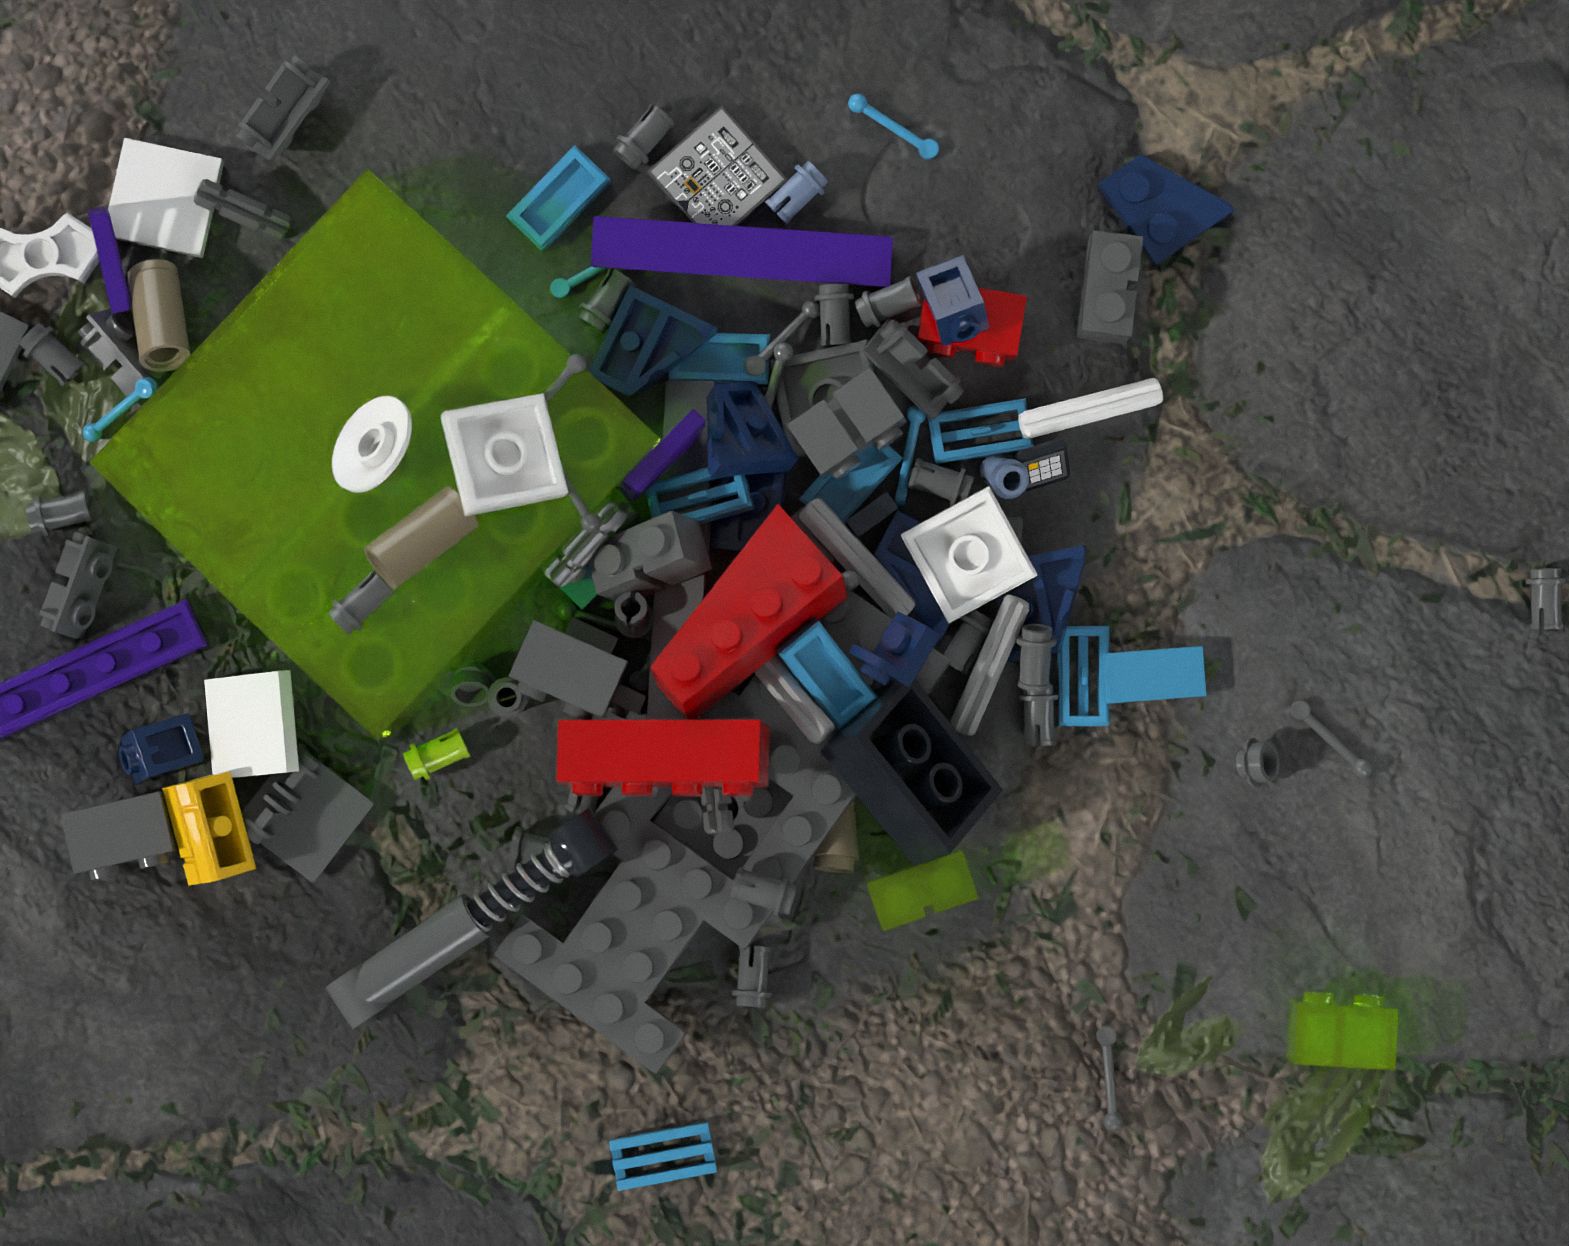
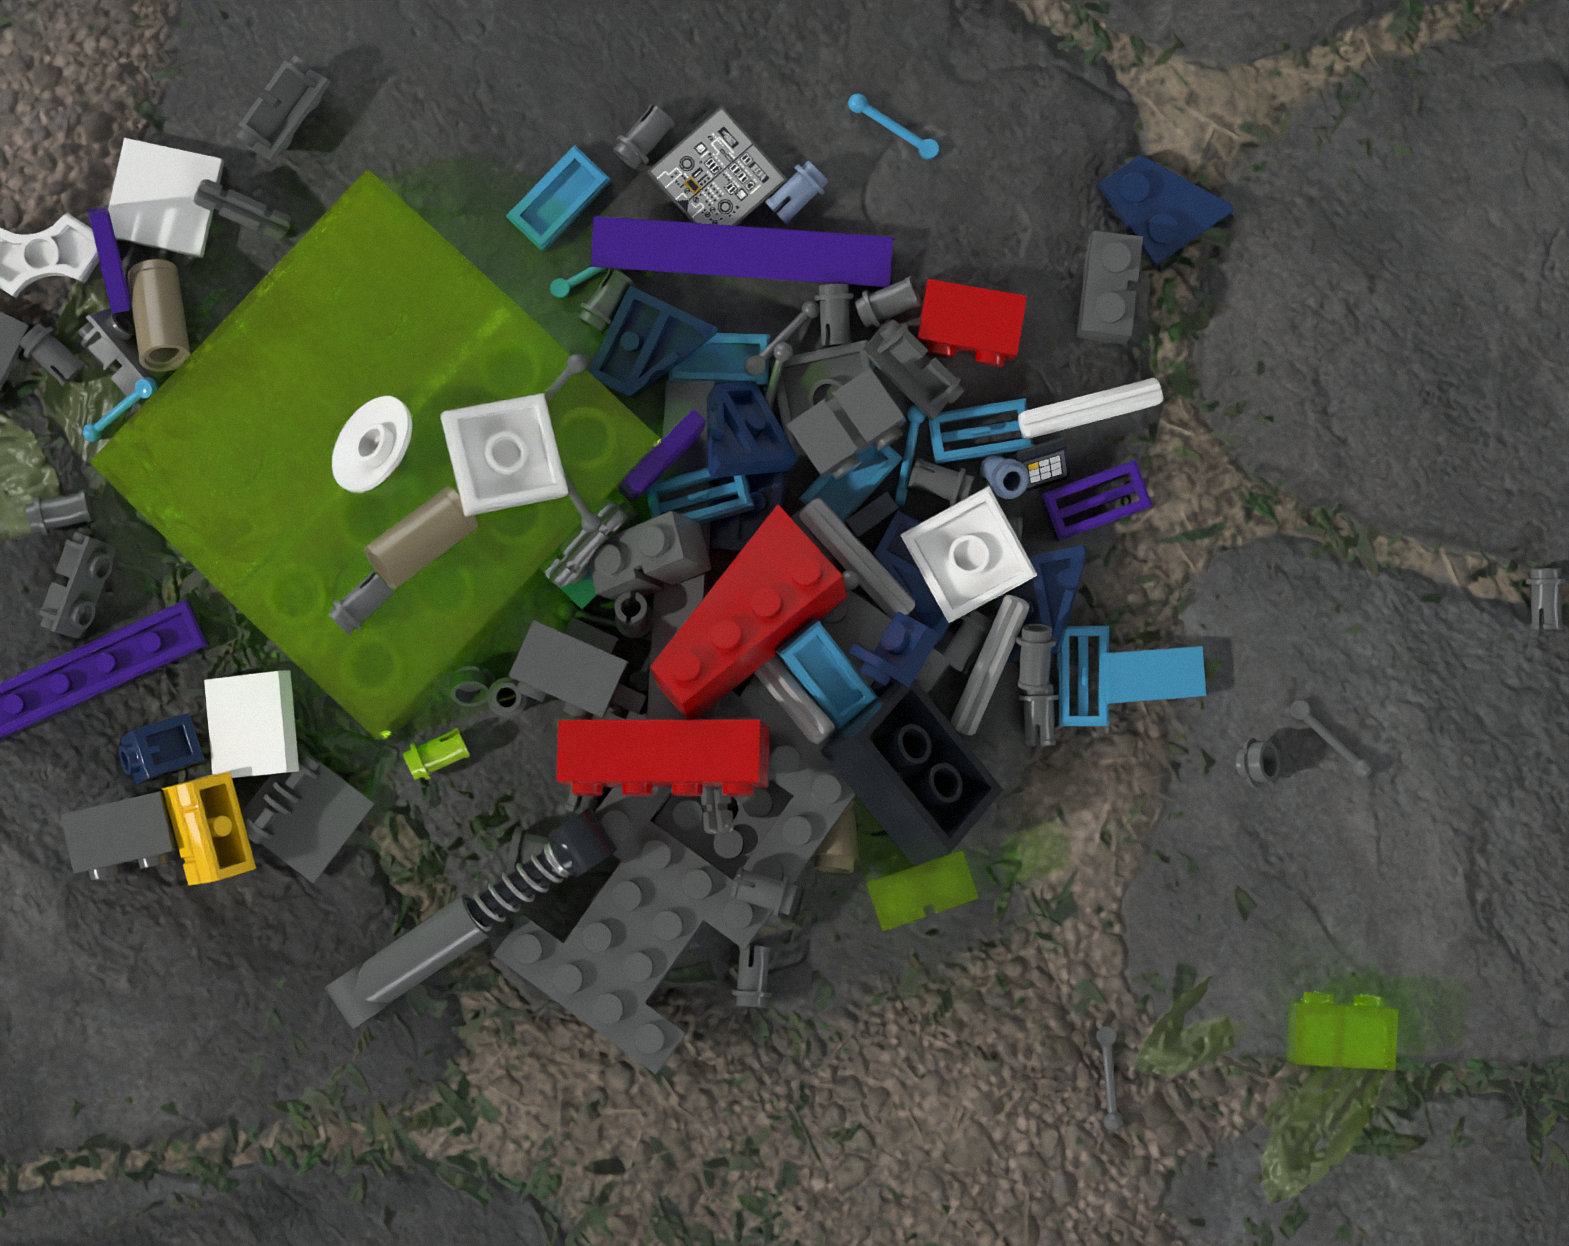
(620, 1163): dark azure tile -> none
(953, 300): dark blue bracket -> none
(1057, 515): none -> dark purple tile

